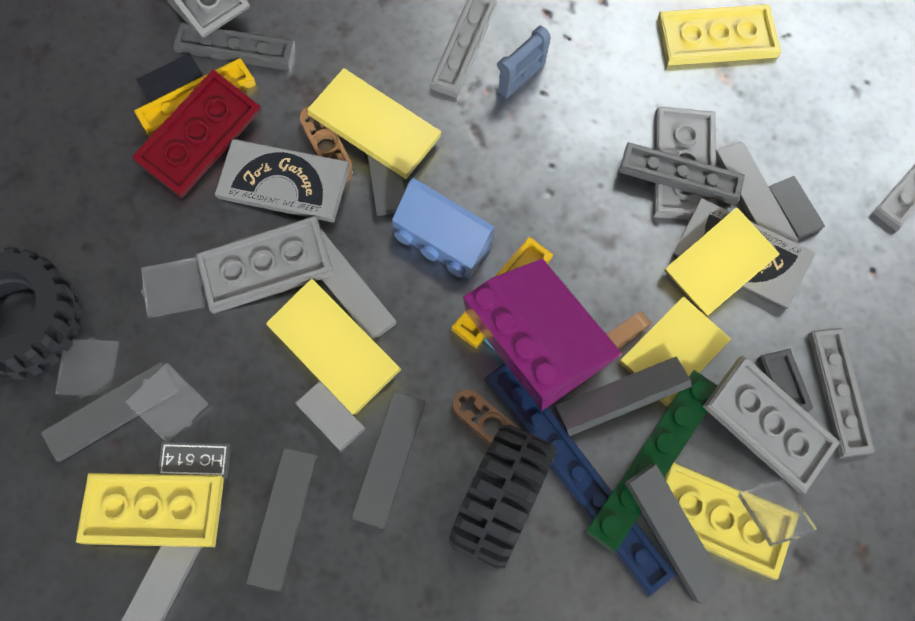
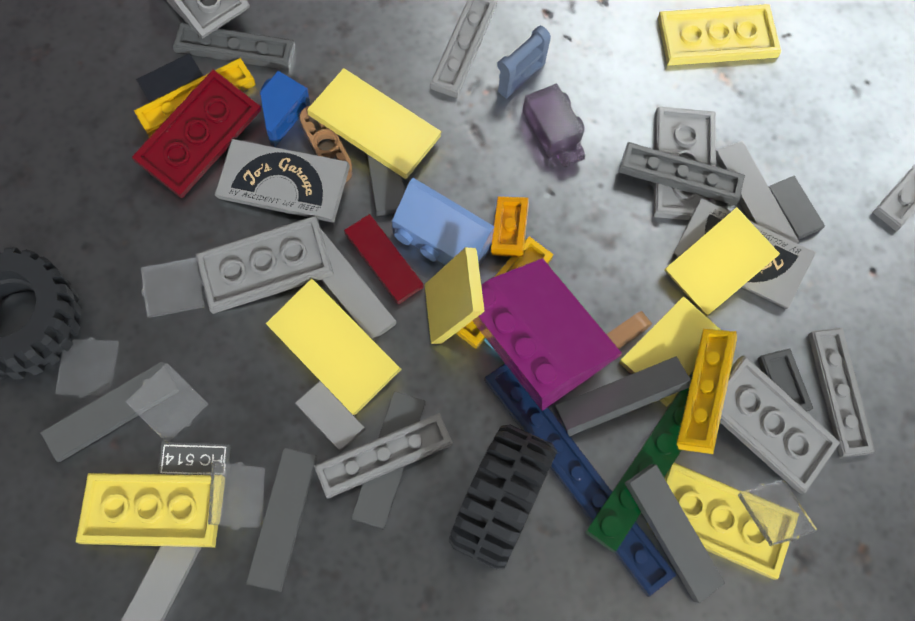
(236, 495): none -> clear piece
(282, 105): none -> blue slope
(383, 259): none -> dark red tile
(383, 455): none -> light grey tile
(454, 296): none -> light yellow tile
(479, 404): medium nougat beam -> none
(510, 226): none -> light orange plate
(555, 124): none -> clear purple brick
(707, 391): none -> yellow tile

